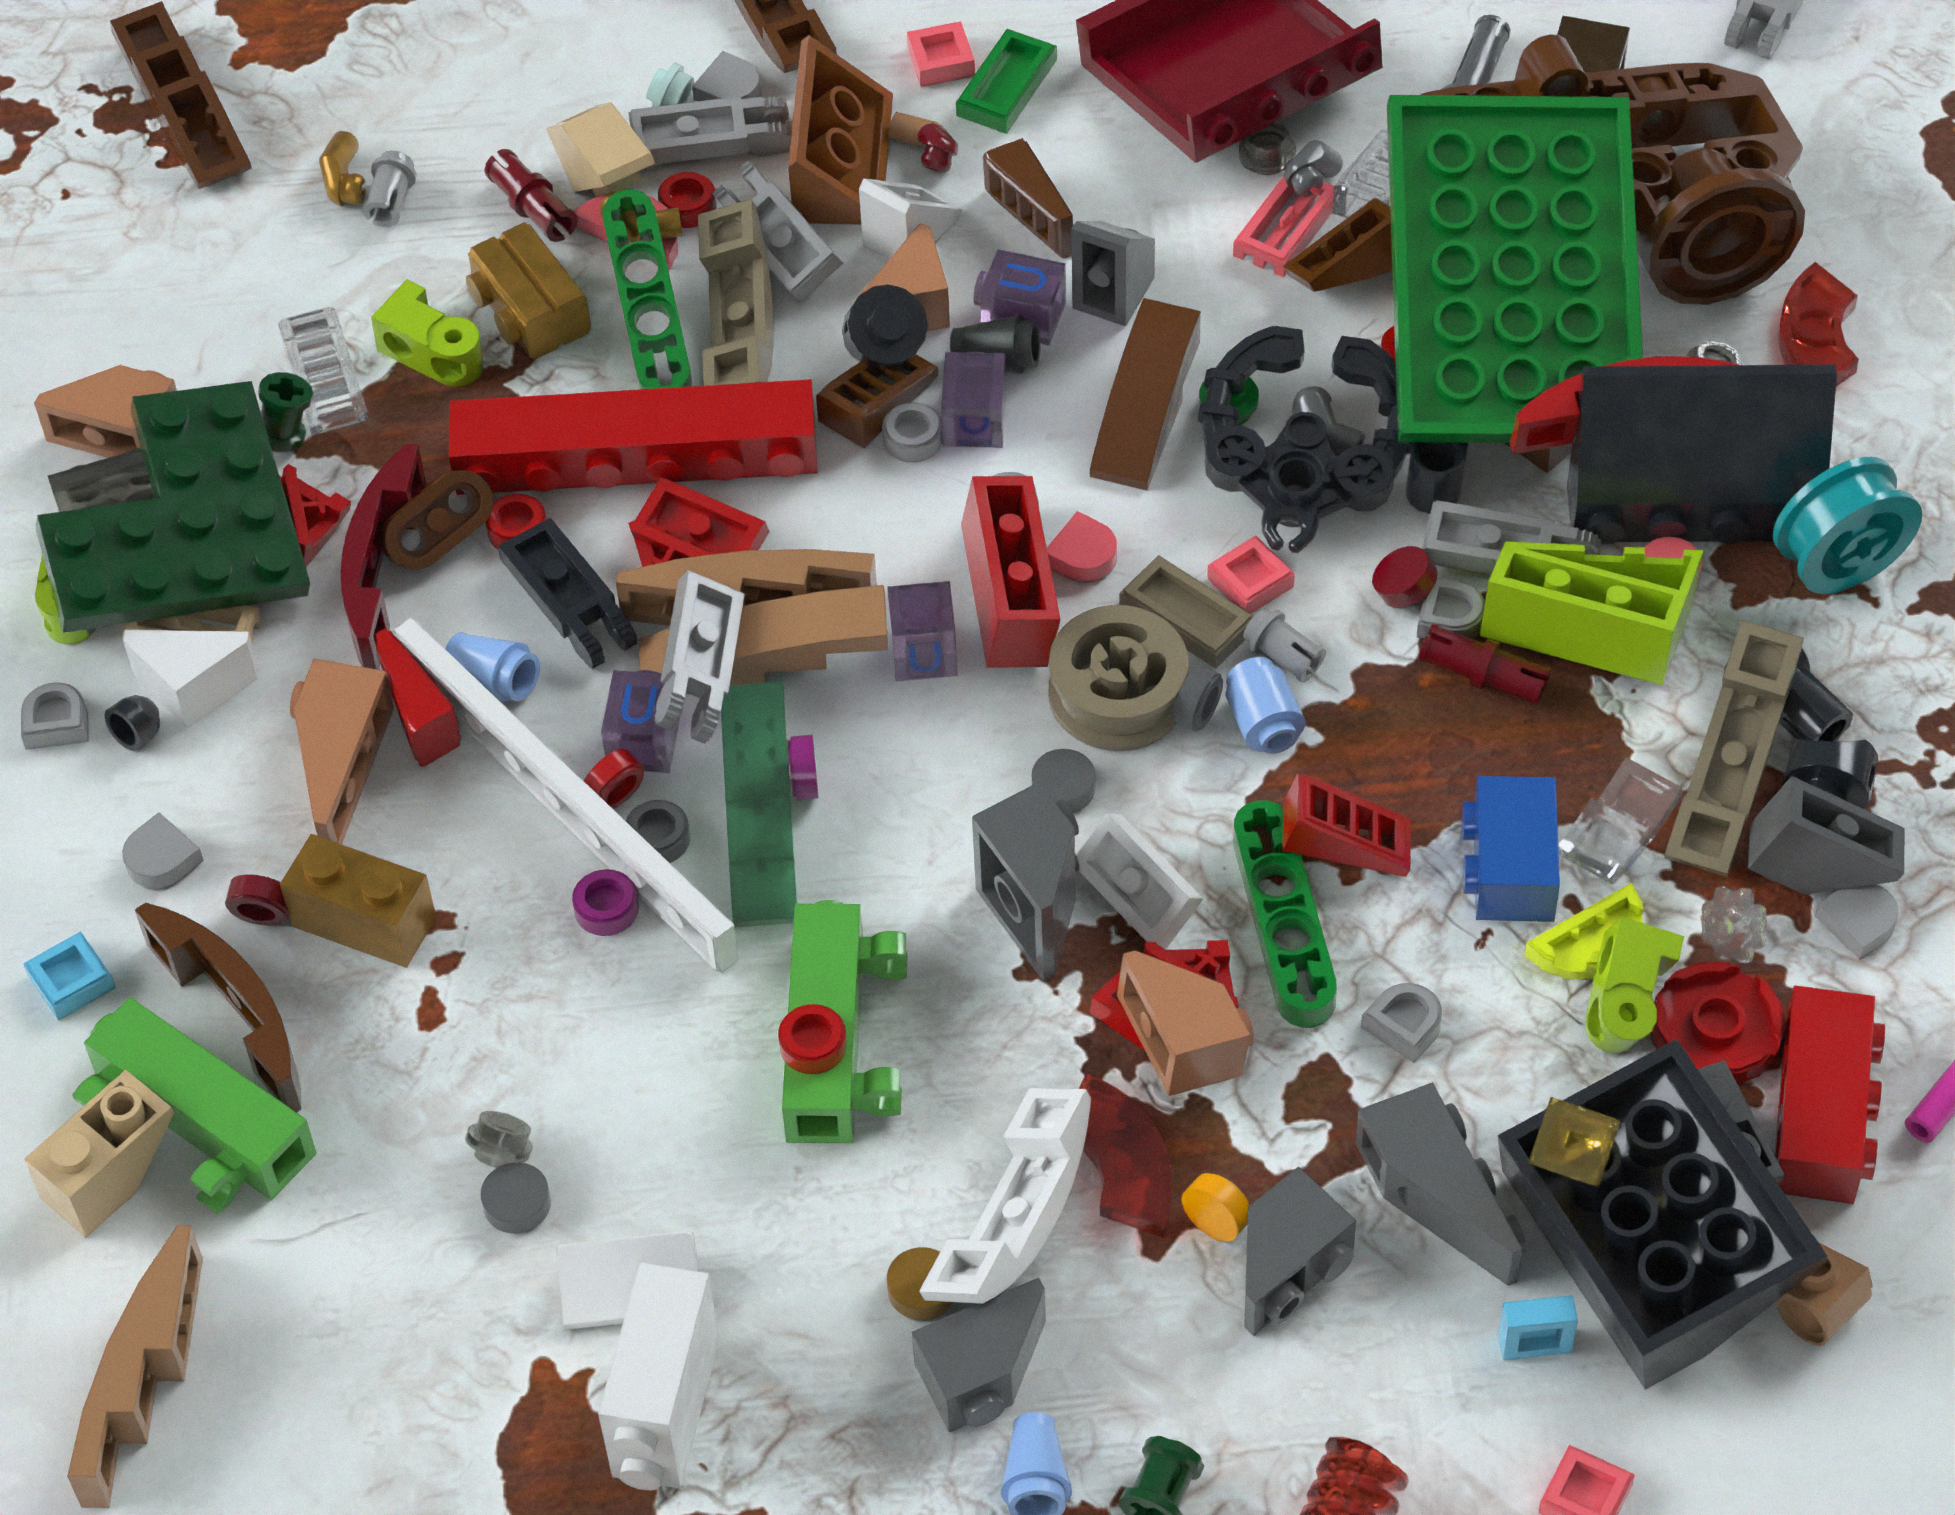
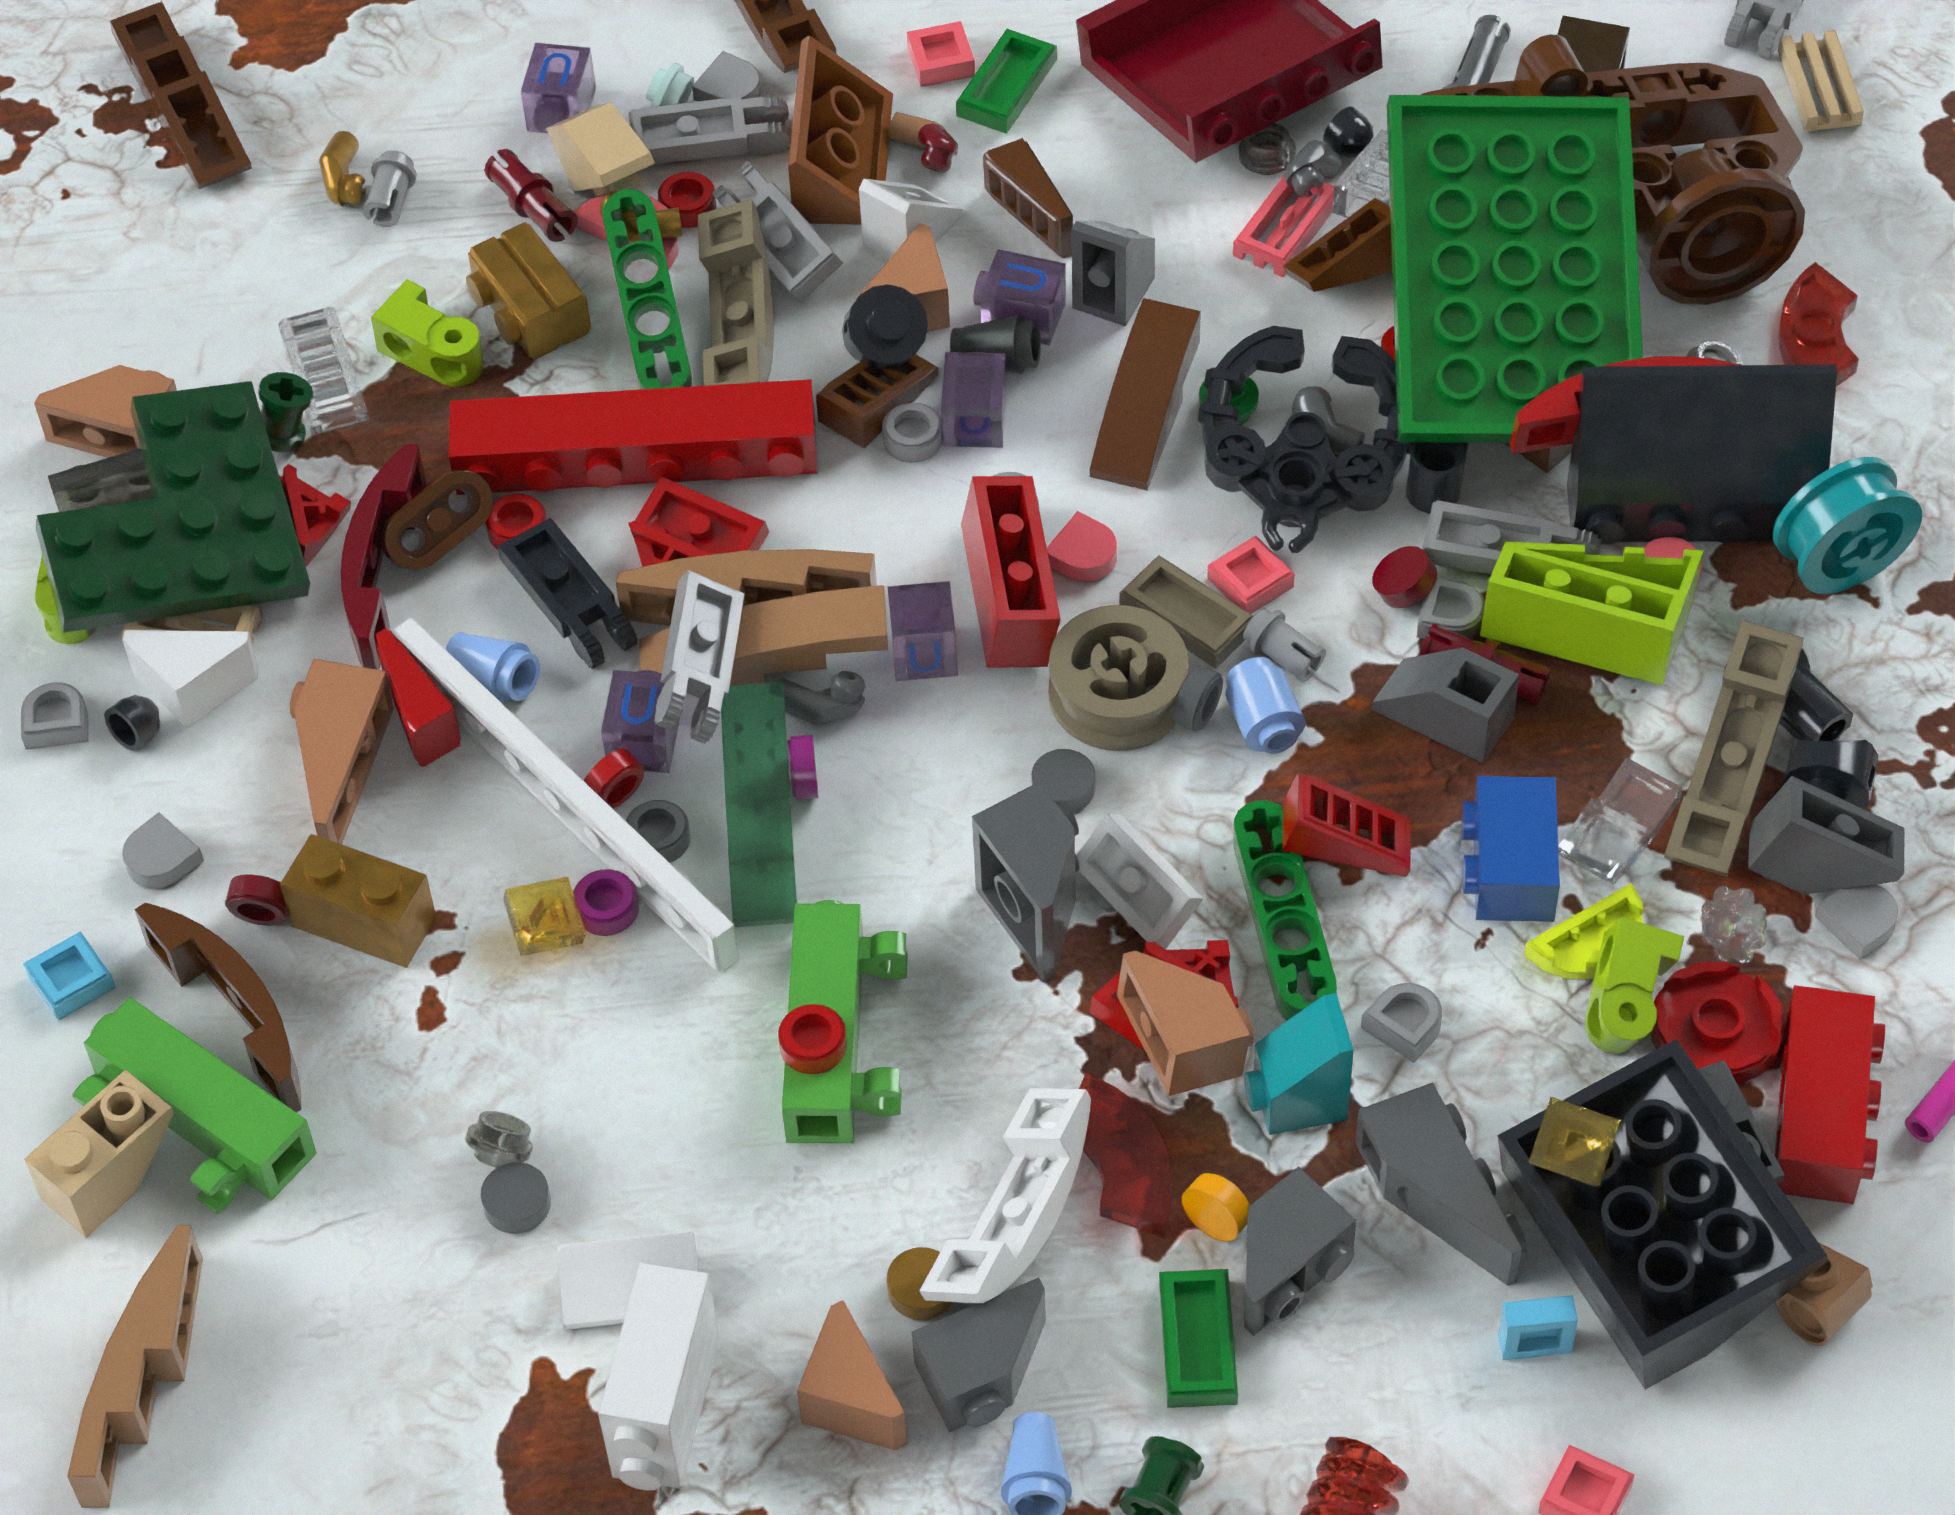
(544, 916): none -> clear yellow tile
(557, 85): none -> clear purple brick
(827, 705): none -> dark grey arm
(846, 1387): none -> nougat slope
(1198, 1338): none -> green tile
(1303, 1070): none -> teal slope
(1348, 132): none -> black hinge
(1452, 699): none -> dark grey slope
(1839, 70): none -> tan tile

